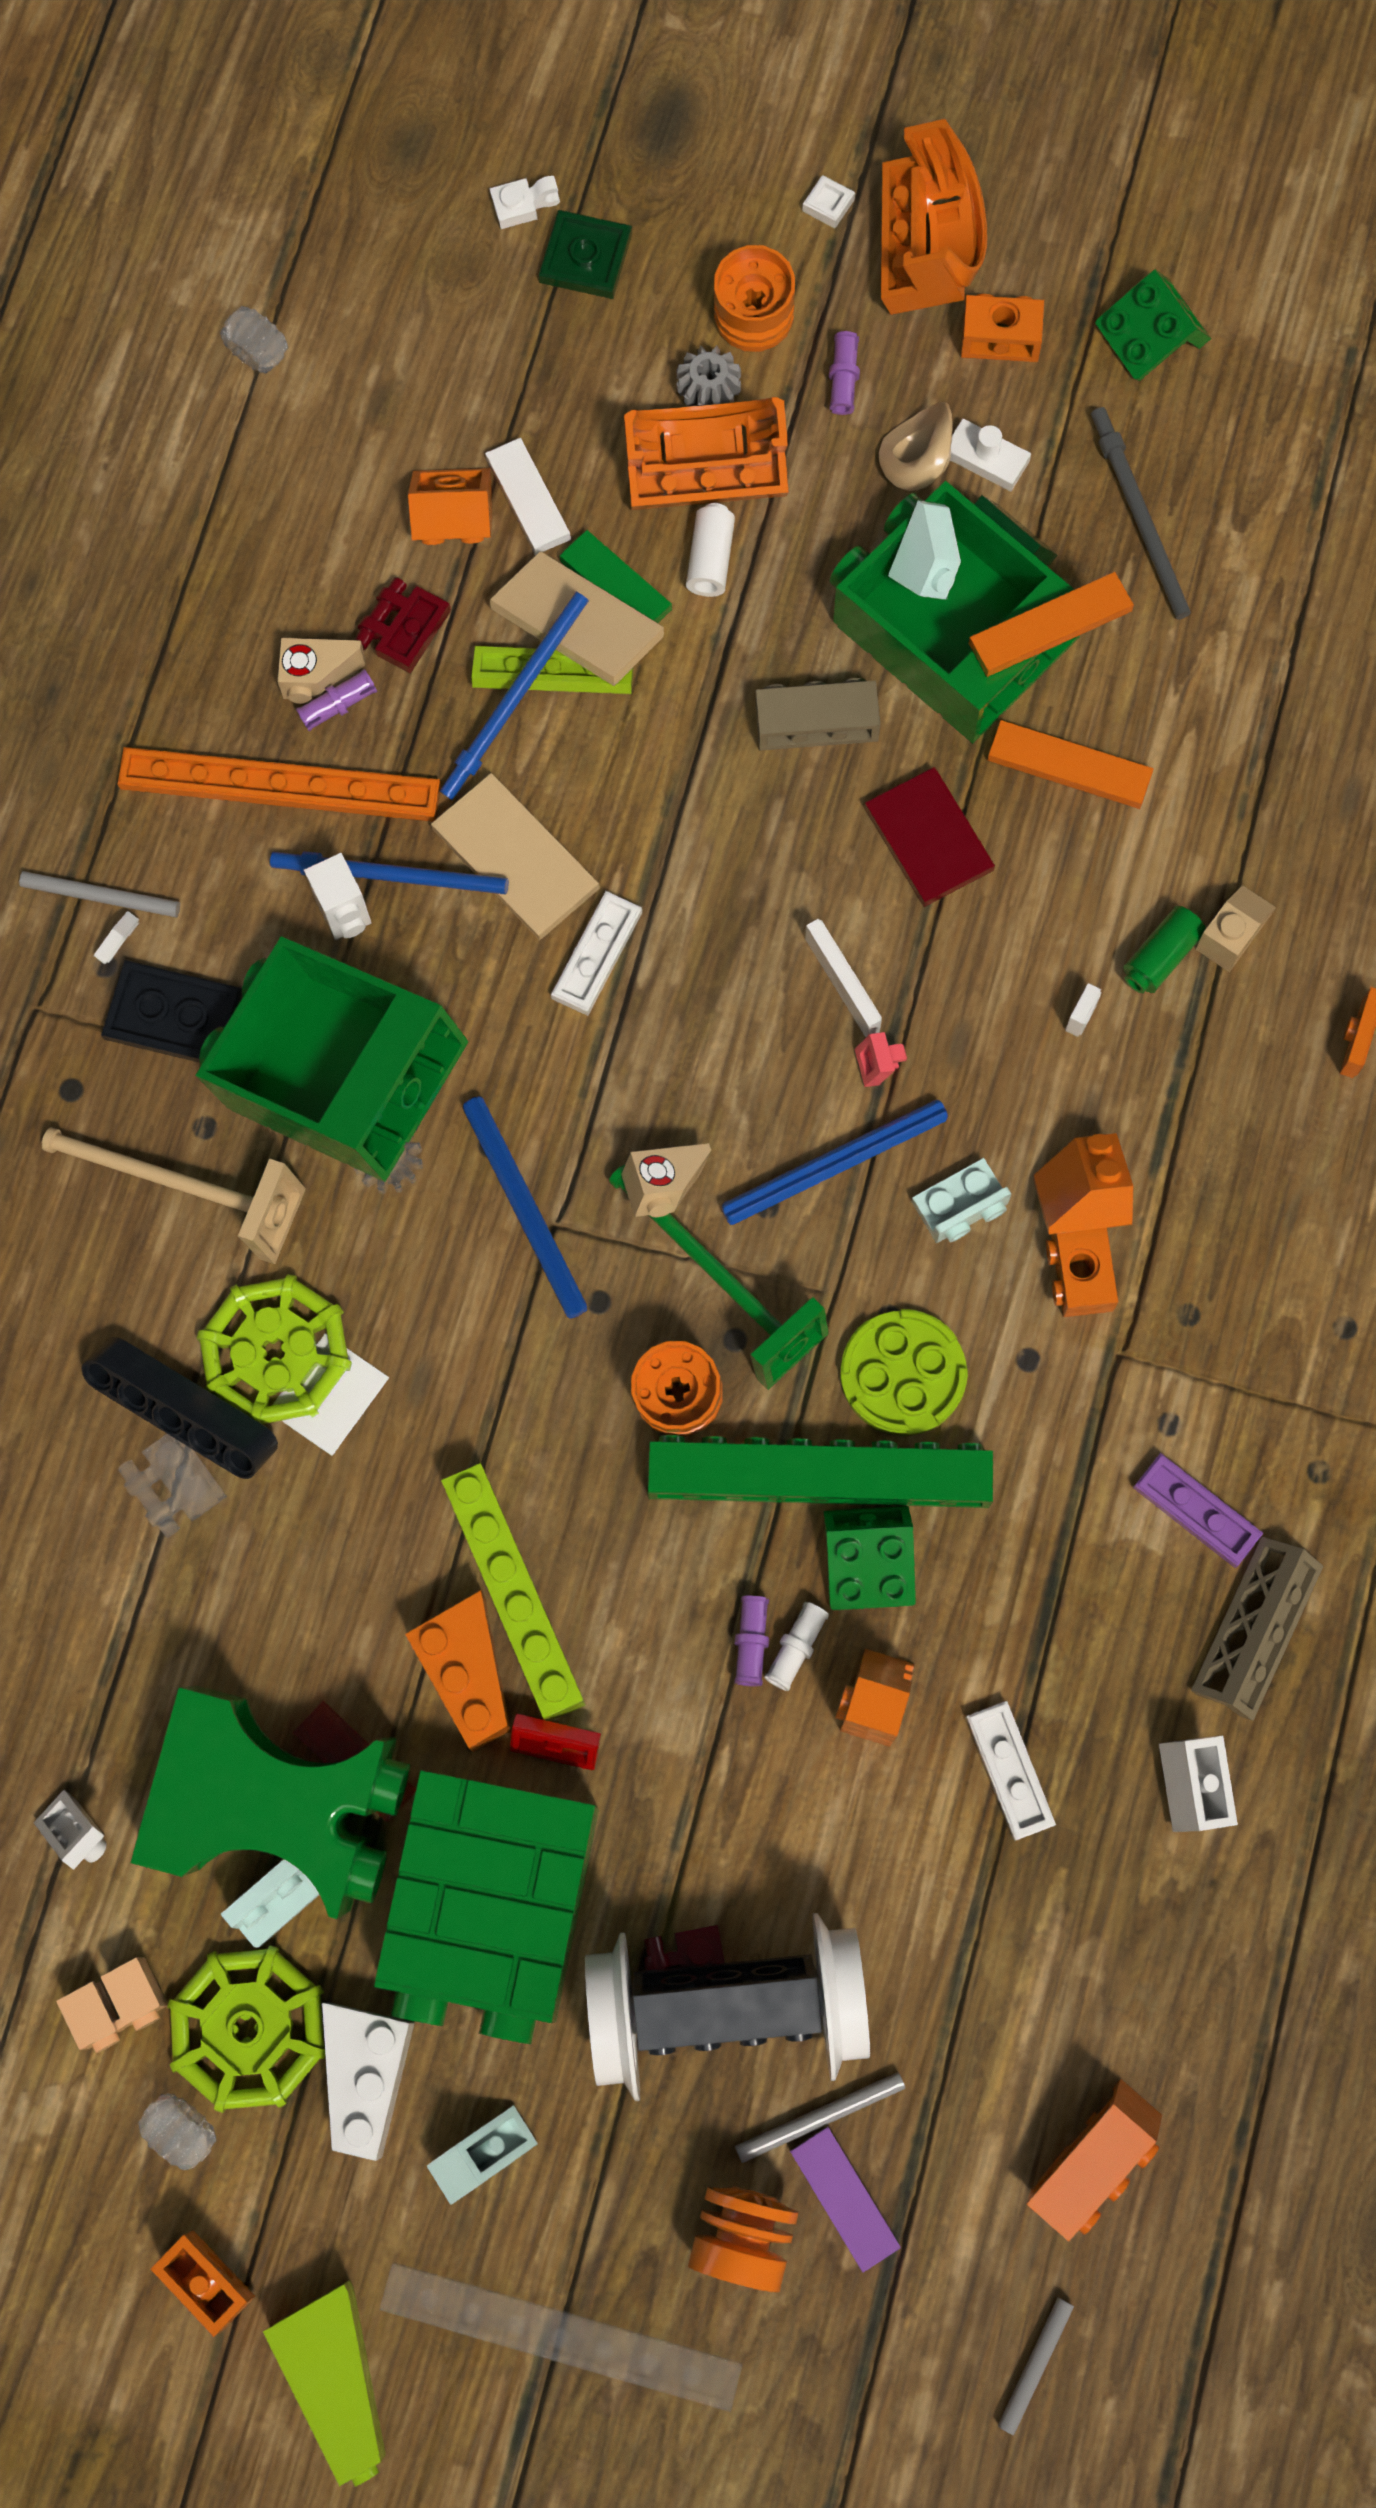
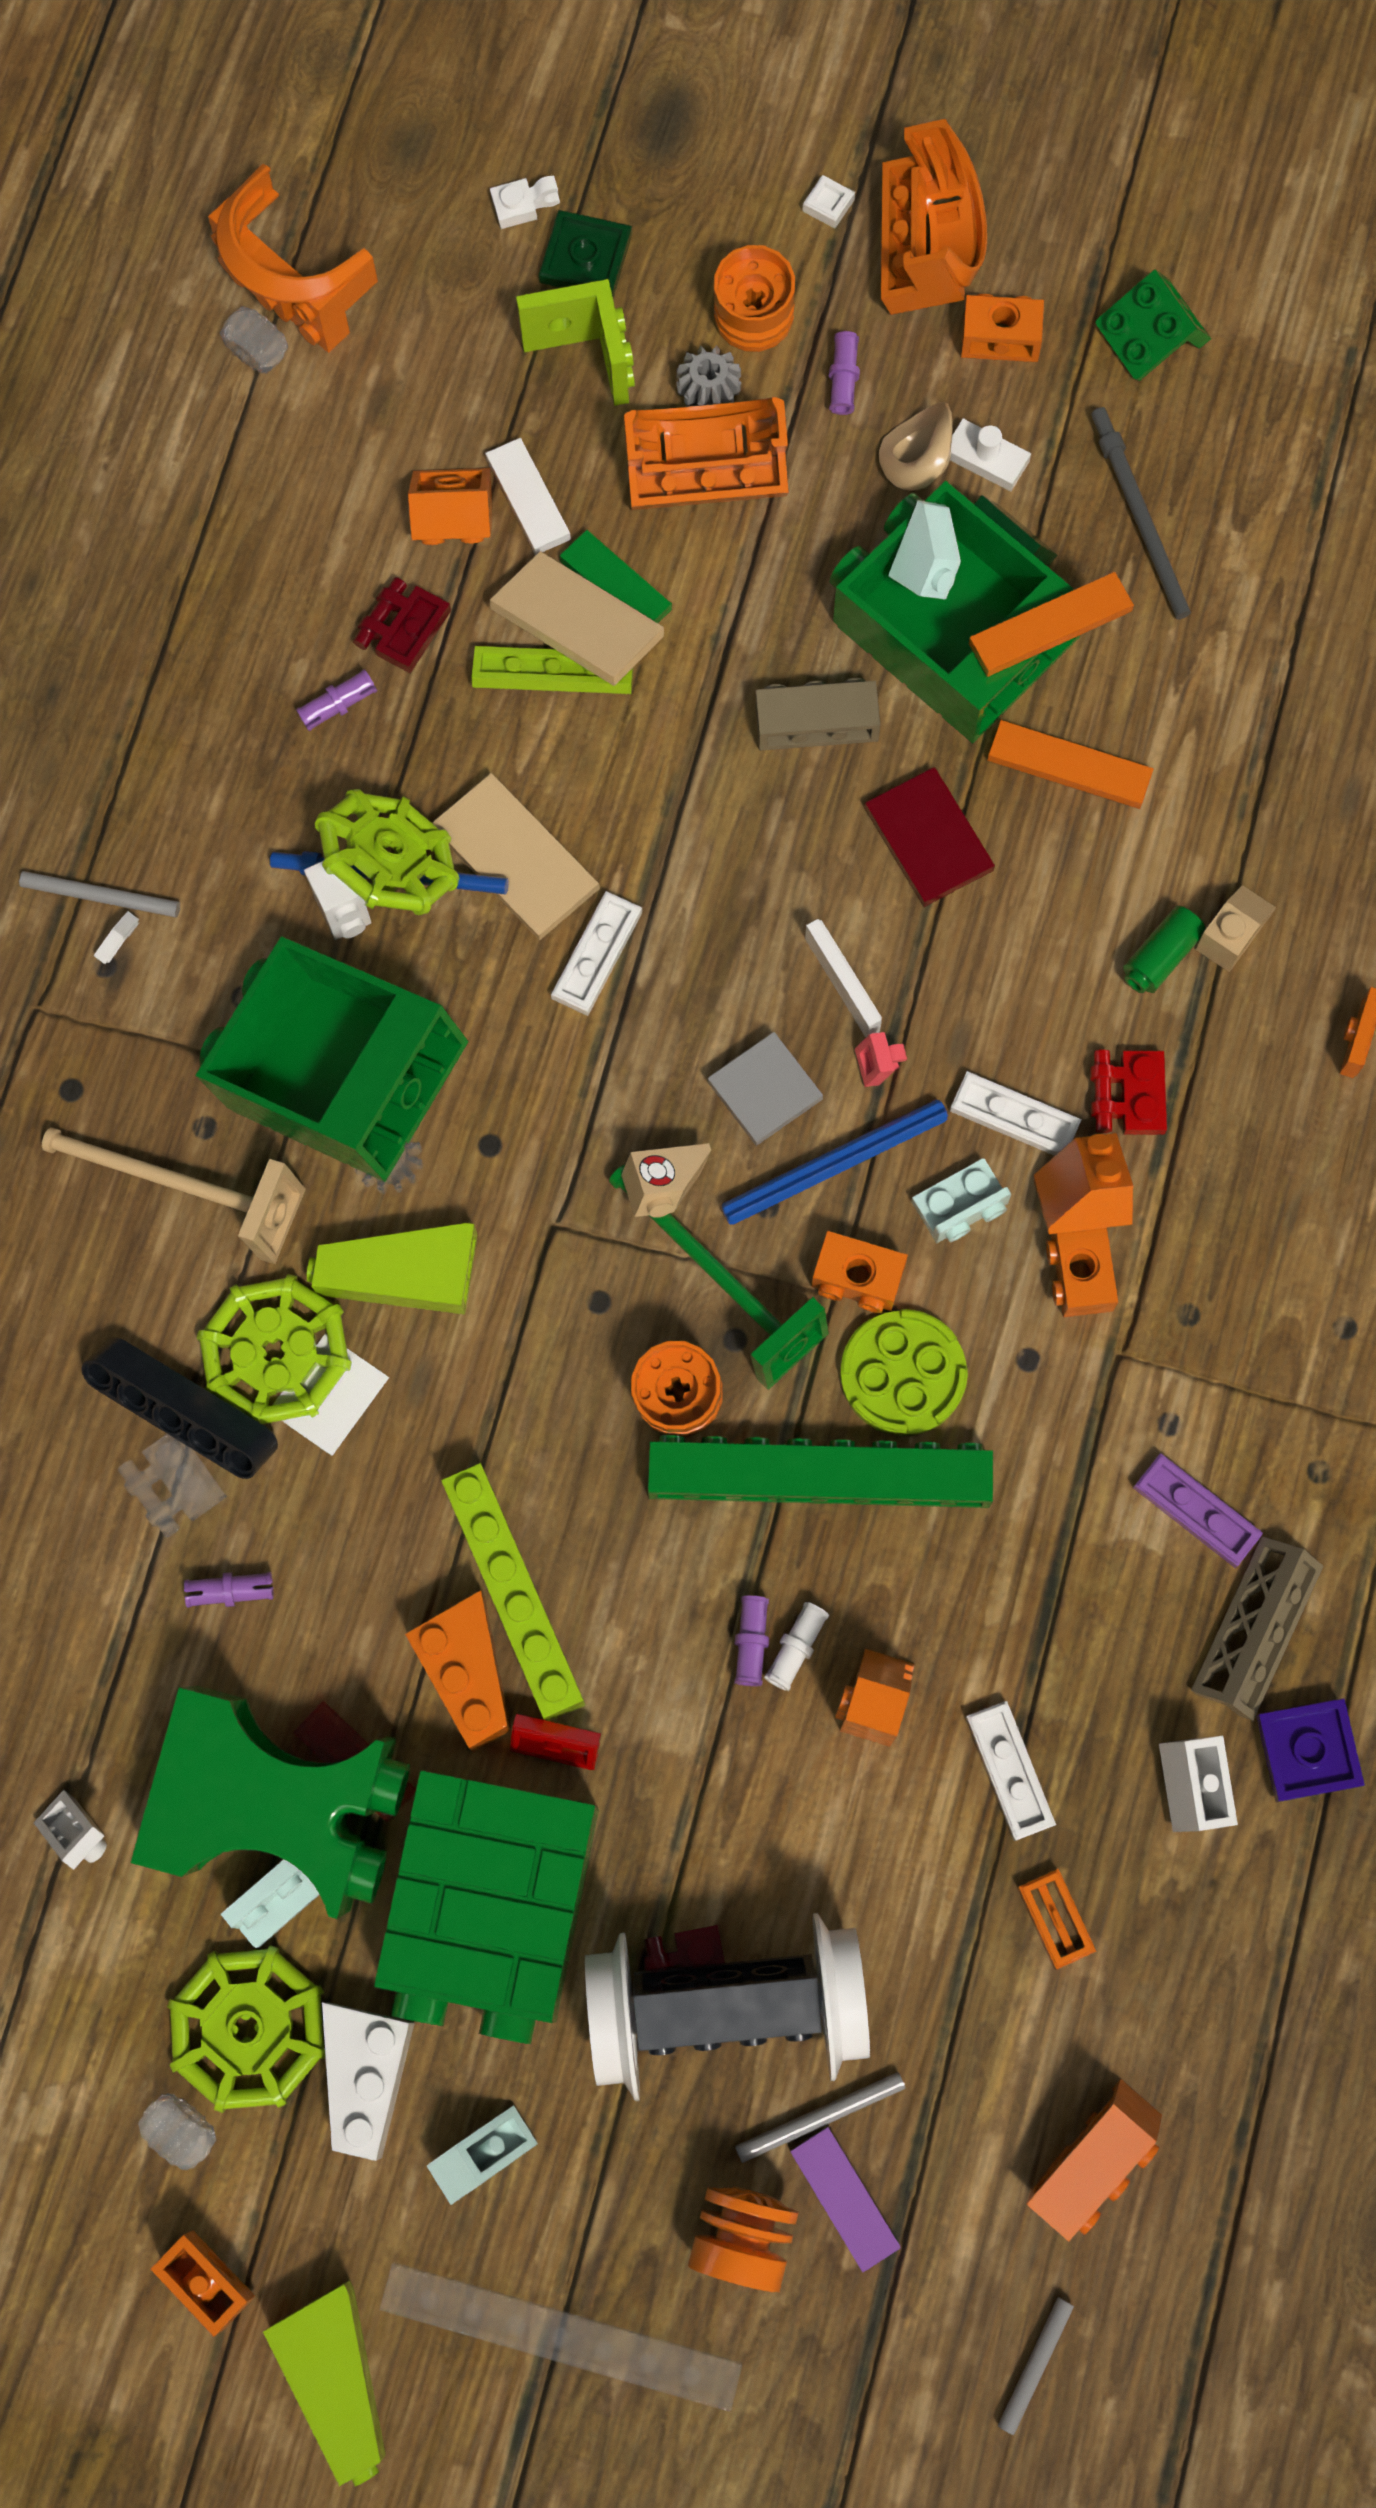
(93, 2016): light nougat piece -> none
(167, 1010): black tile -> none
(228, 1589): none -> medium lavender pin
(279, 784): orange tile -> none
(311, 302): none -> orange piece
(315, 664): tan slope -> none
(400, 1269): none -> lime slope
(405, 833): none -> lime plate
(469, 761): blue bar -> none
(525, 1207): blue axle -> none
(577, 316): none -> lime bracket
(710, 550): white brick -> none
(765, 1088): none -> light grey tile
(843, 1253): none -> orange brick
(870, 1558): green bracket -> none
(1014, 1114): none -> white tile
(1072, 1954): none -> orange tile
(1083, 1010): white tile -> none
(1142, 1092): none -> red plate
(1310, 1750): none -> dark purple plate

